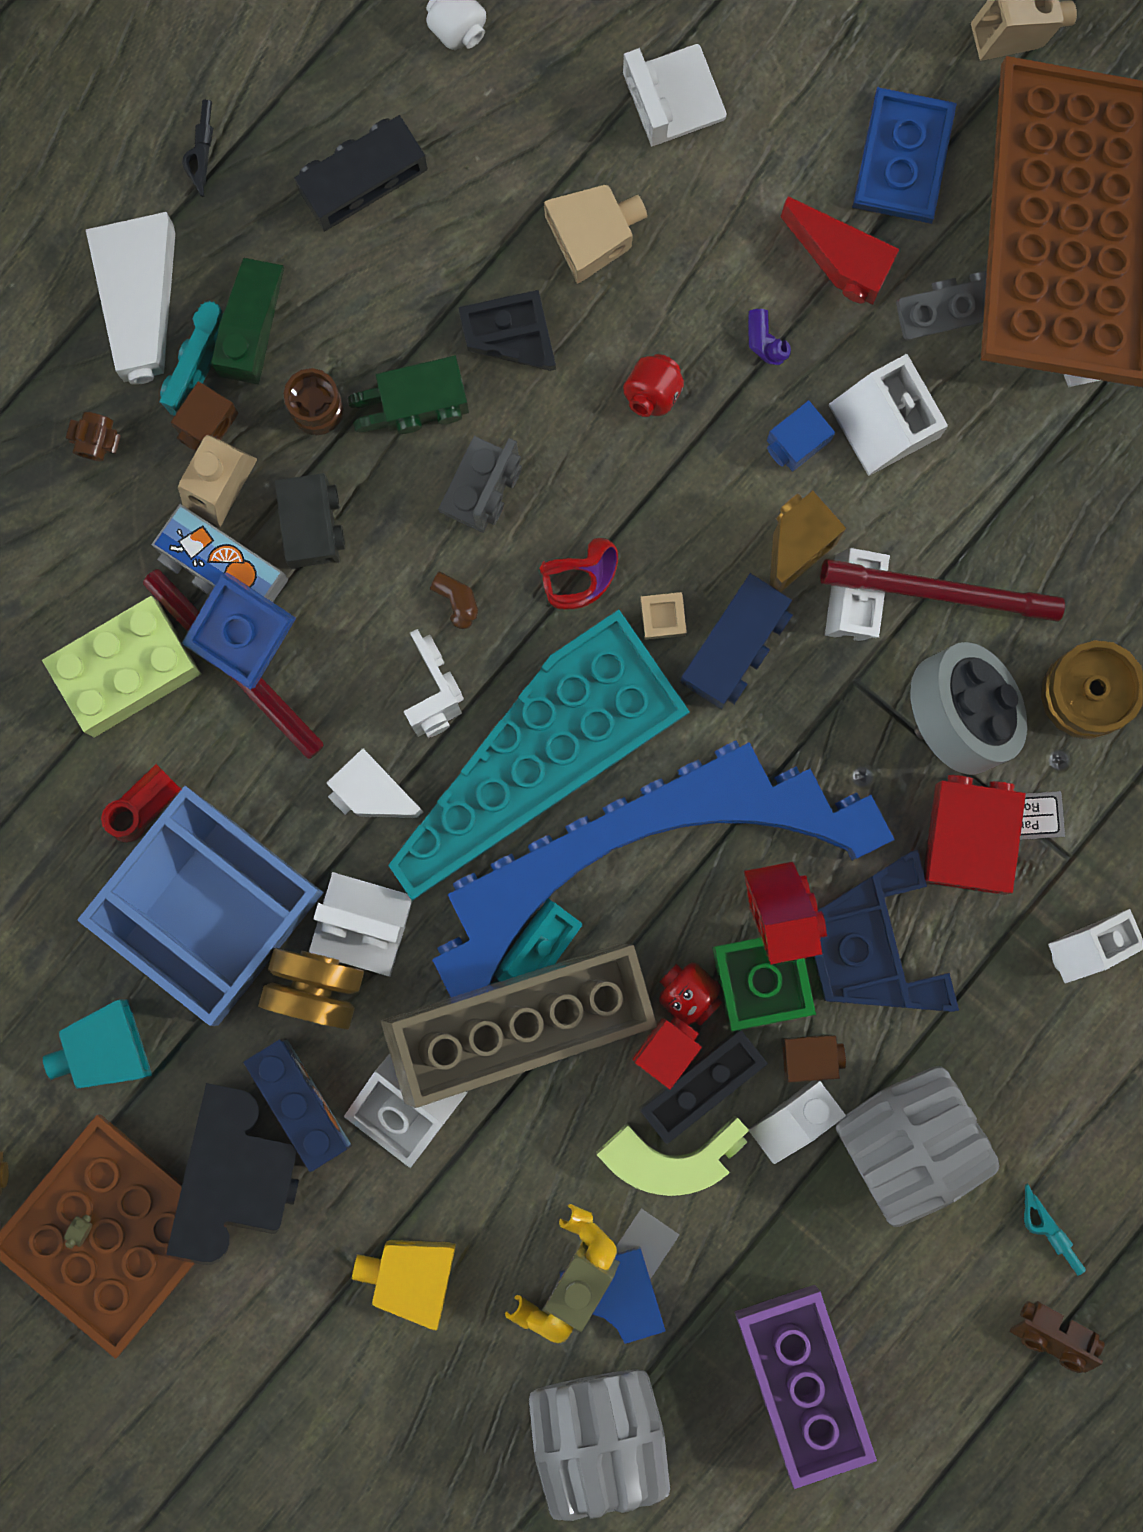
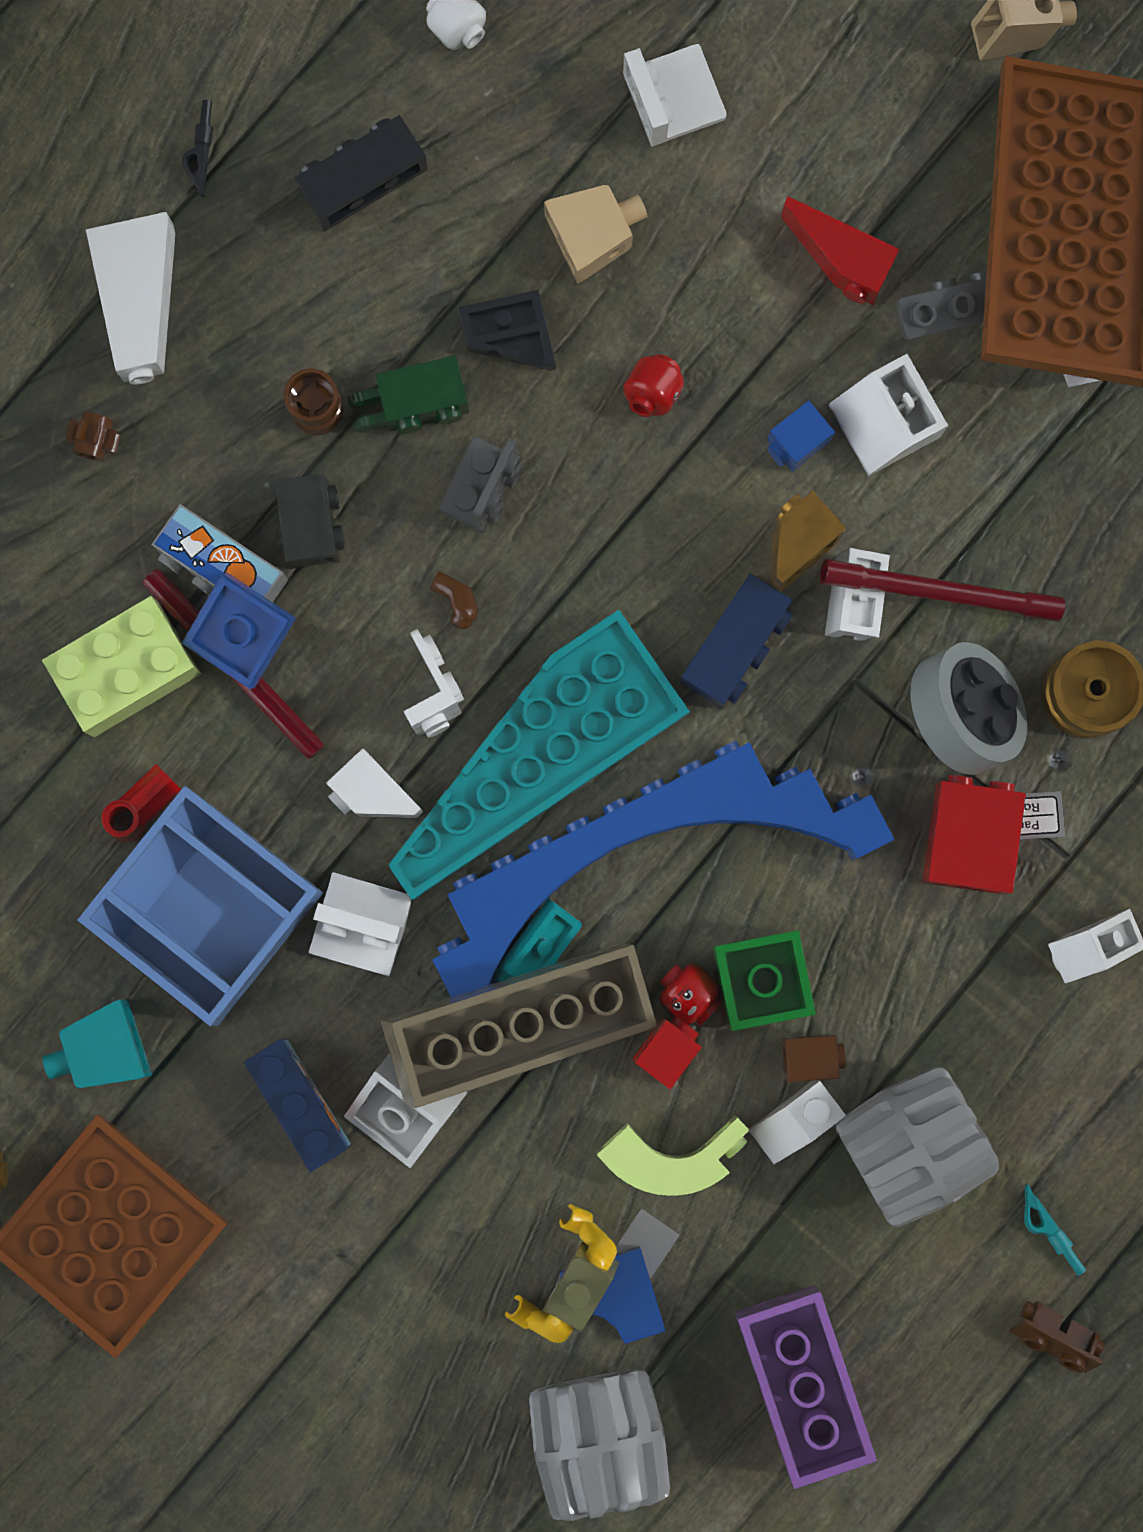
(78, 1231): olive piece -> none
(193, 357): teal hinge -> none
(202, 415): reddish brown brick -> none
(215, 479): tan torso -> none
(229, 1179): black brick -> none
(247, 321): dark green slope -> none
(311, 988): pearl gold wheel -> none
(409, 1279): yellow torso -> none
(599, 564): red piece -> none
(663, 616): tan plate -> none
(703, 1086): black brick -> none
(762, 342): dark purple arm -> none
(785, 912): red brick -> none
(861, 952): dark blue wing -> none
(904, 155): blue tile -> none

